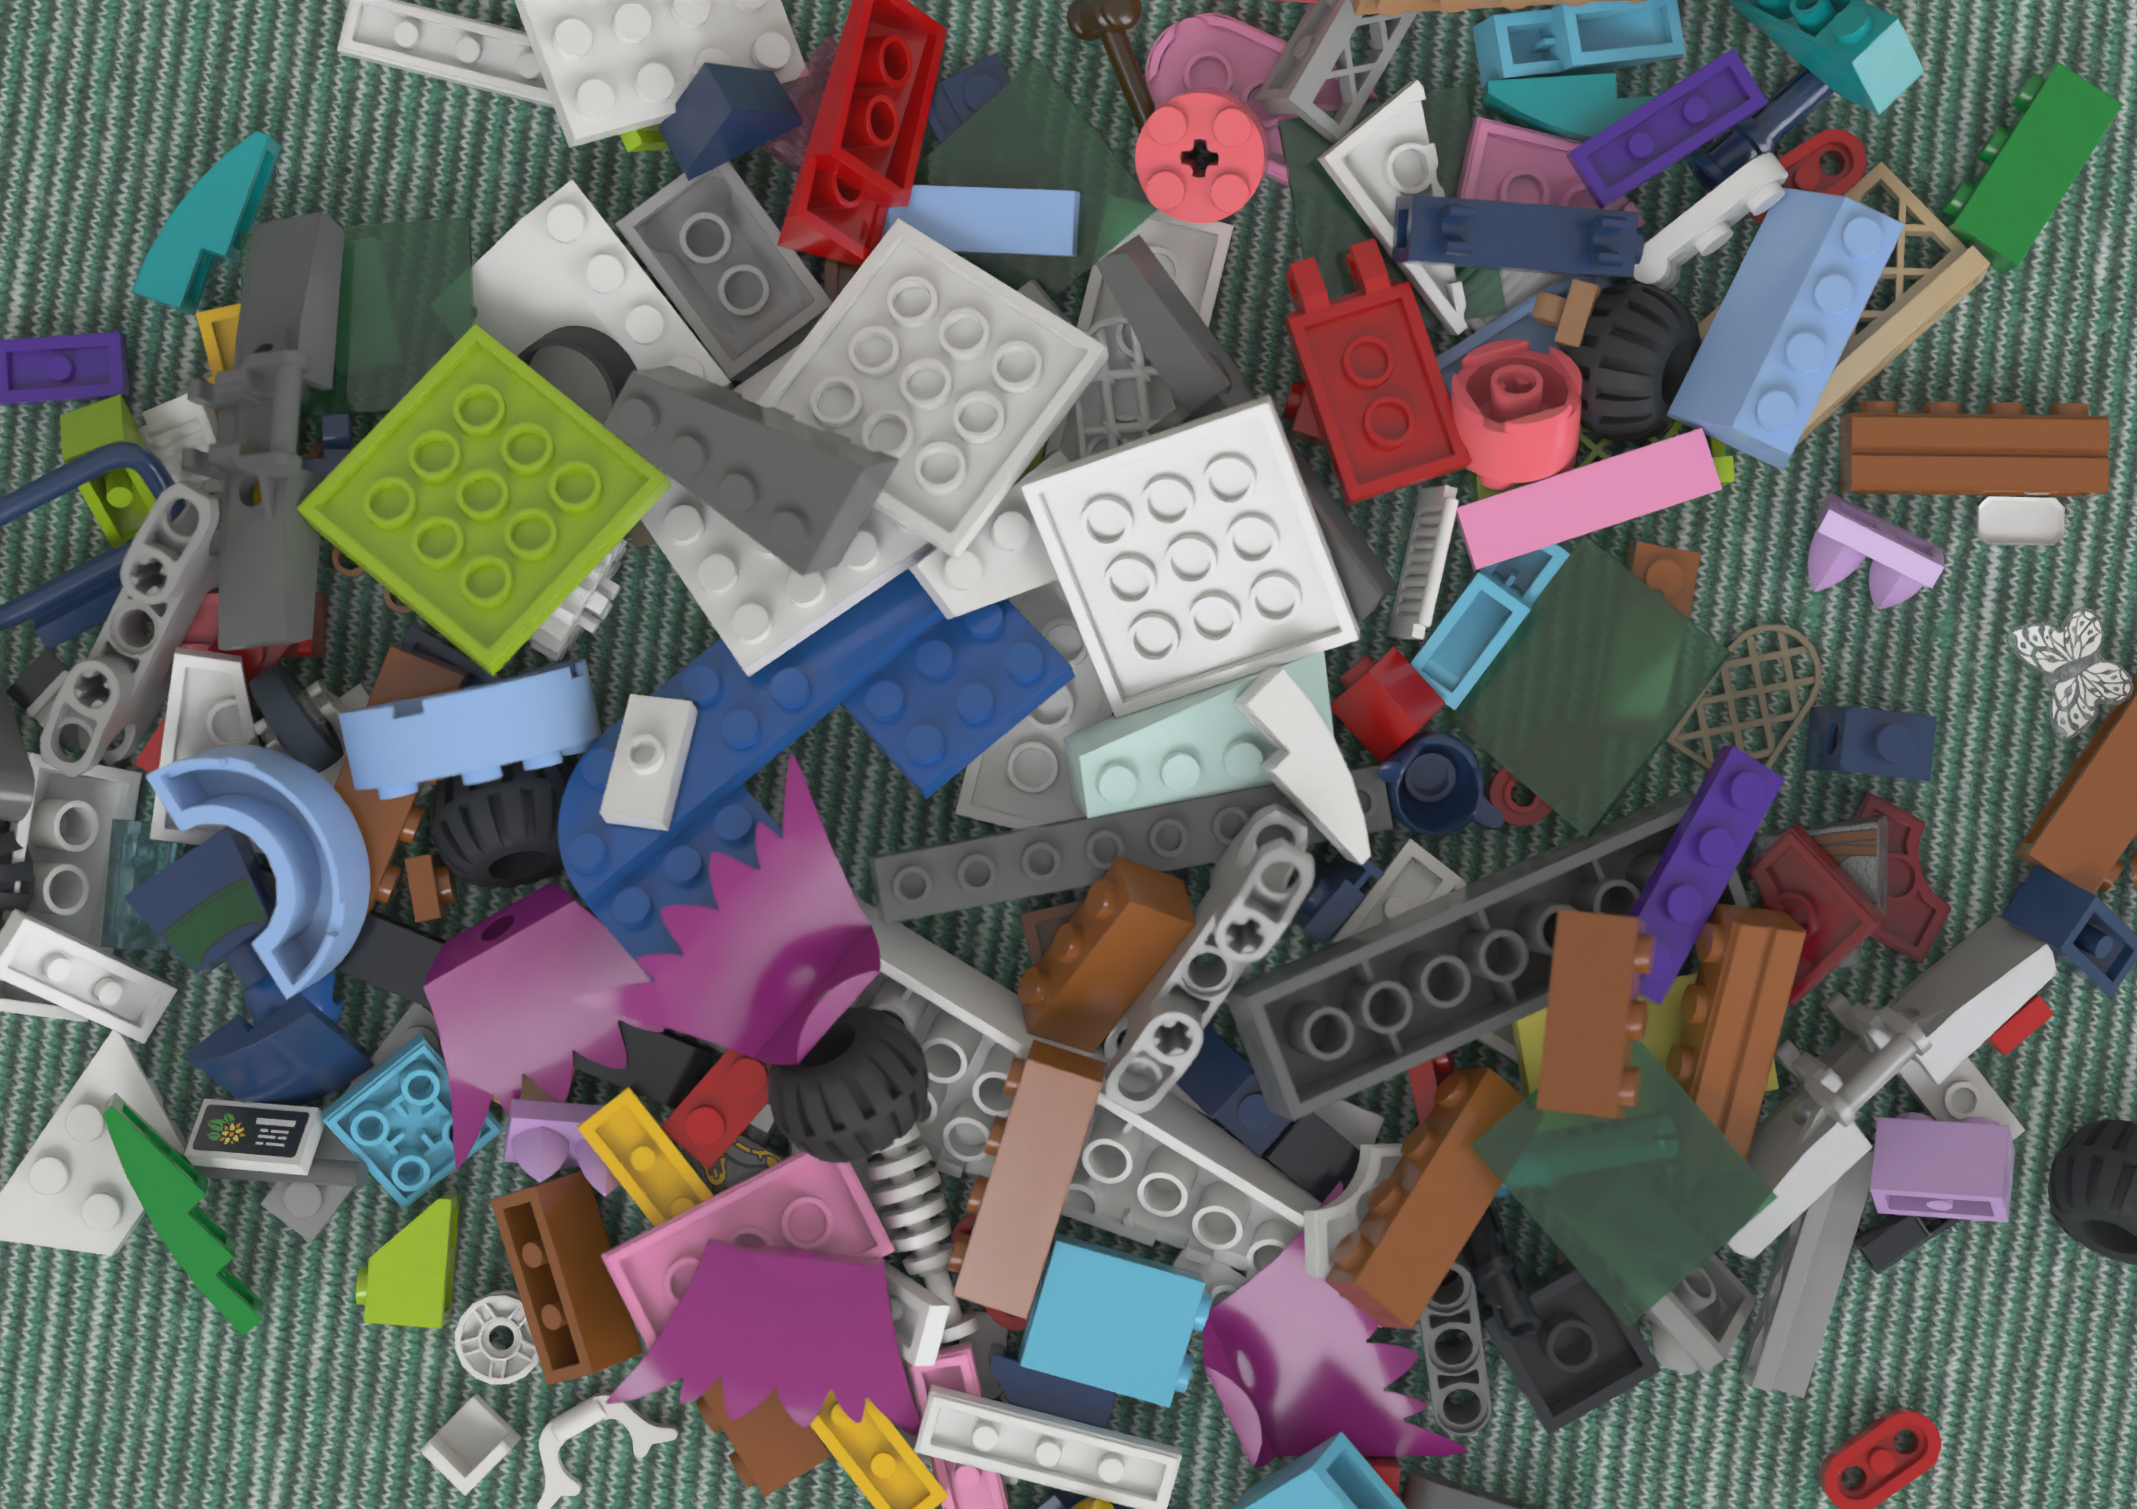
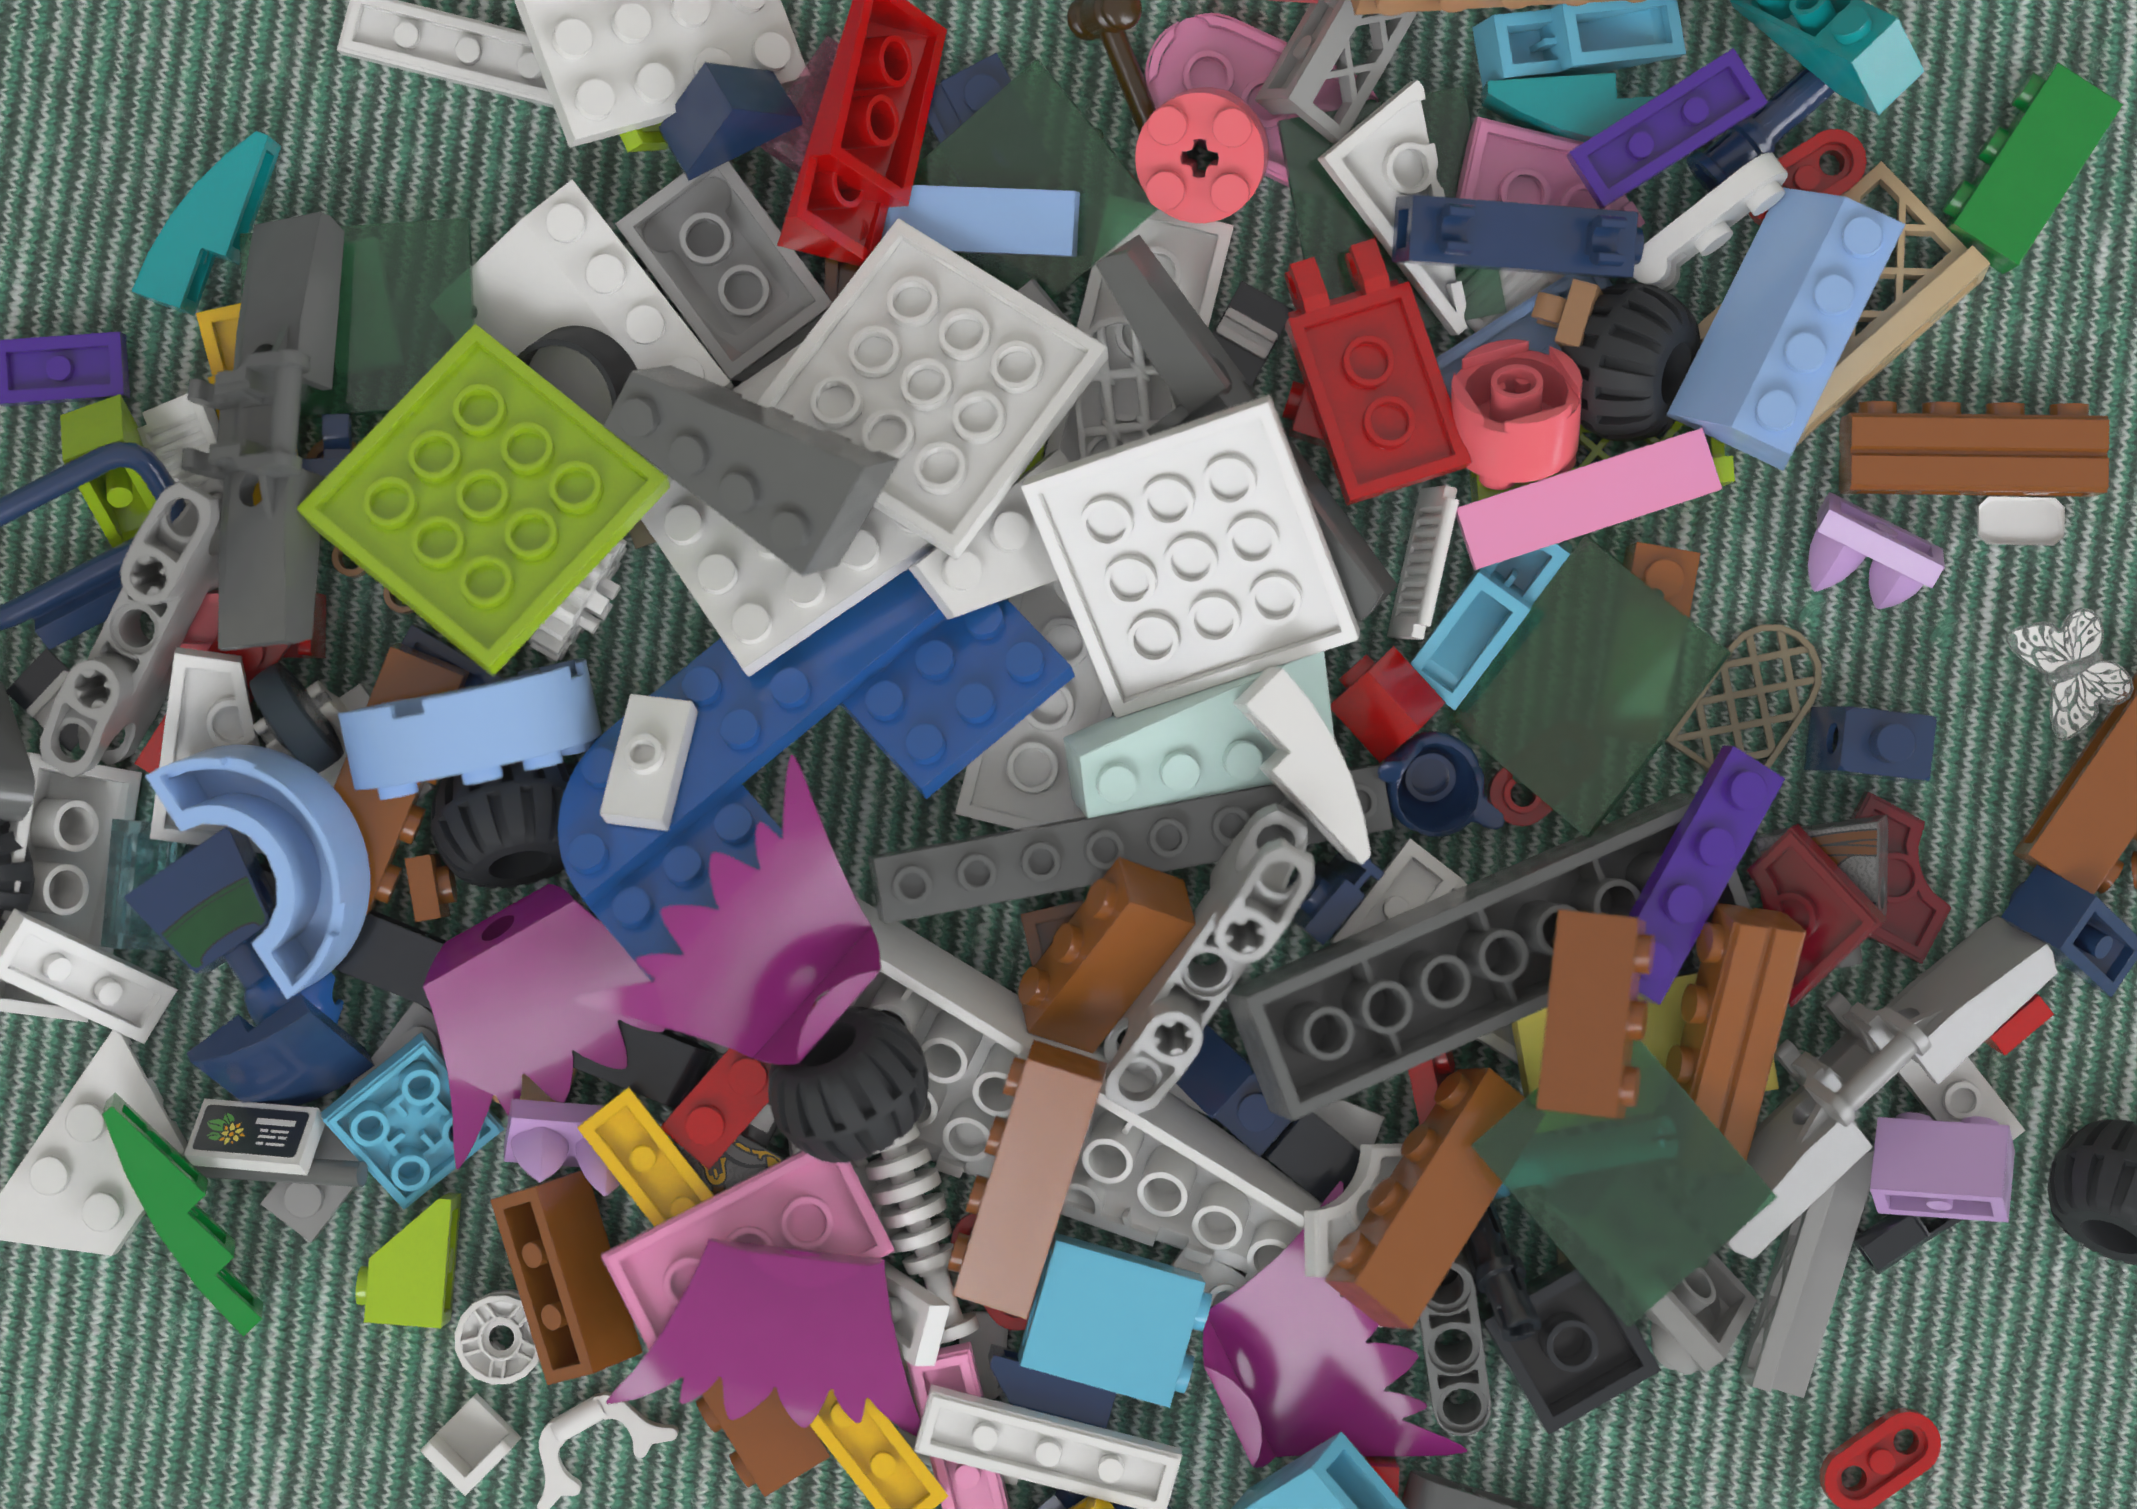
(1251, 329): none -> black piece

